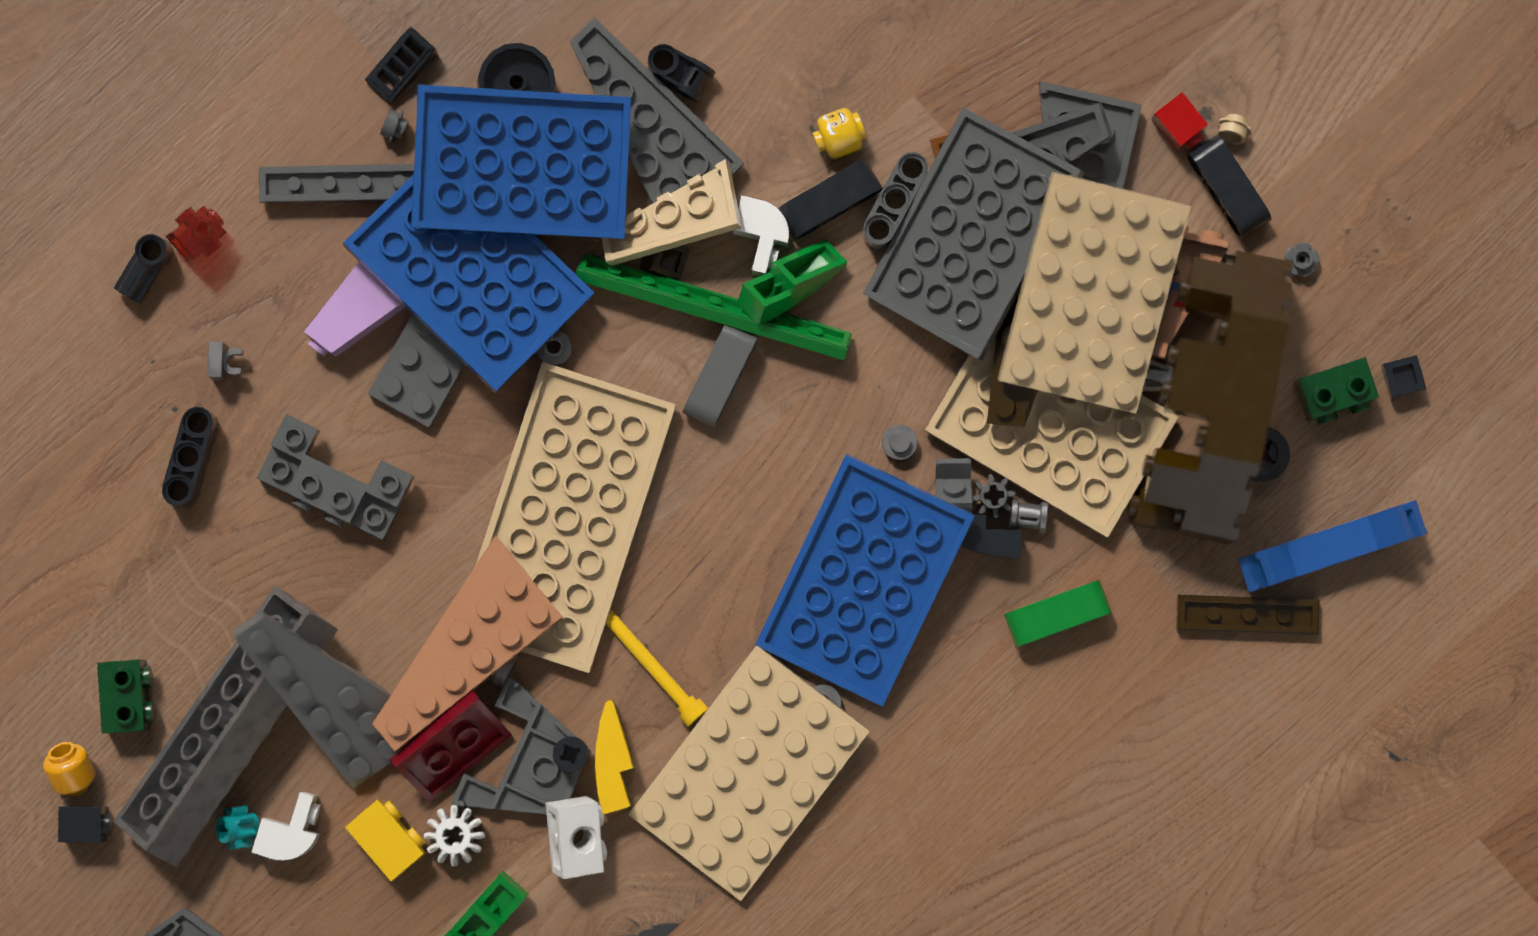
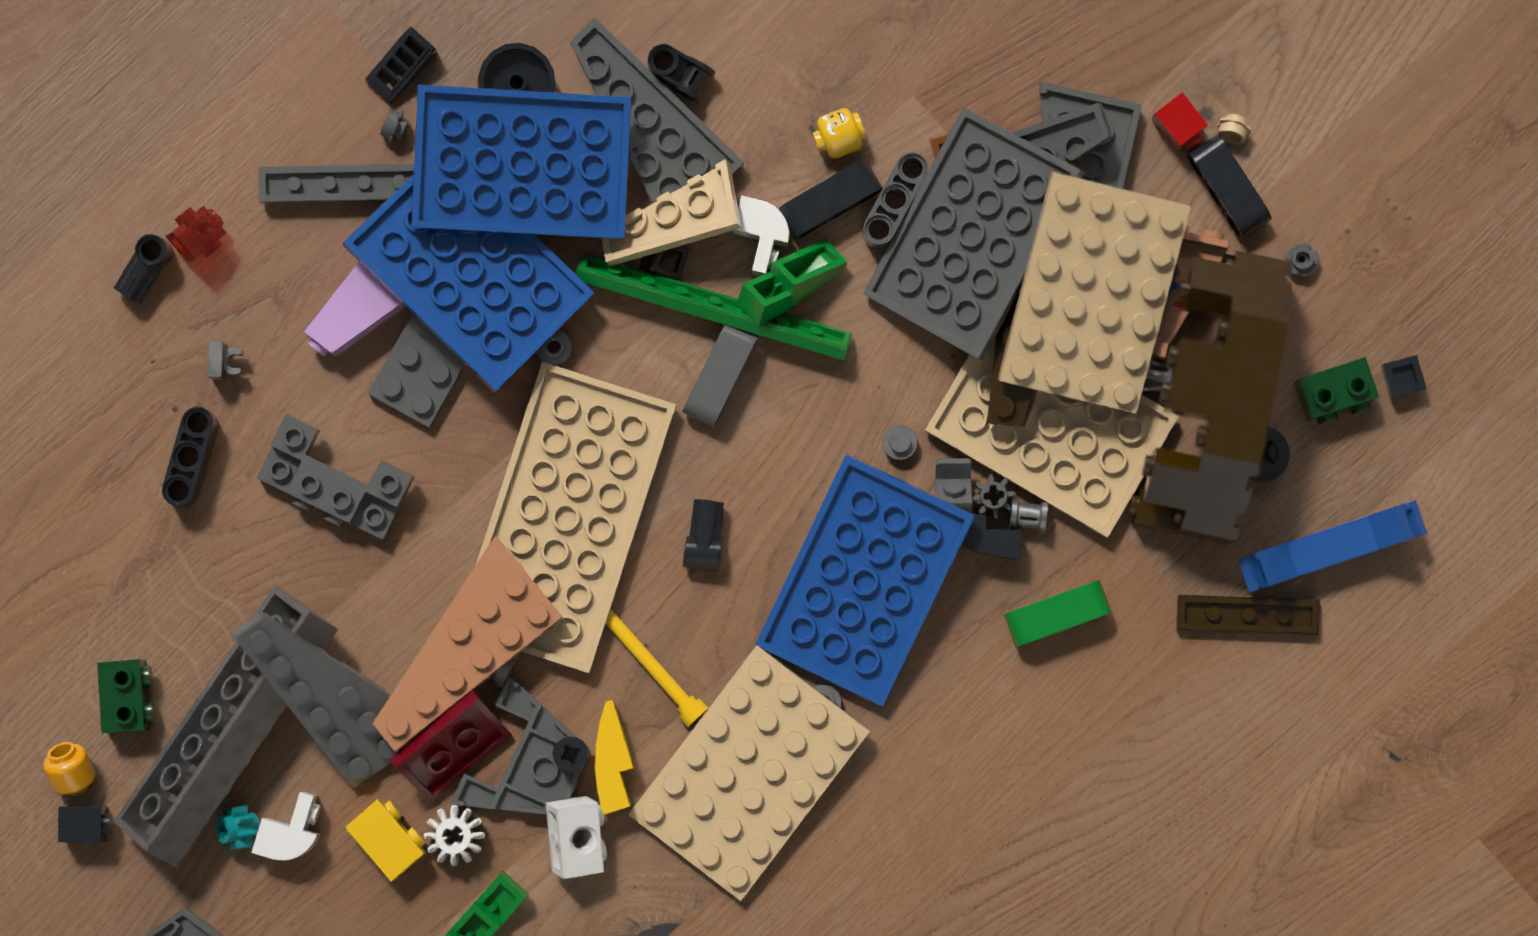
(703, 542): none -> black piece

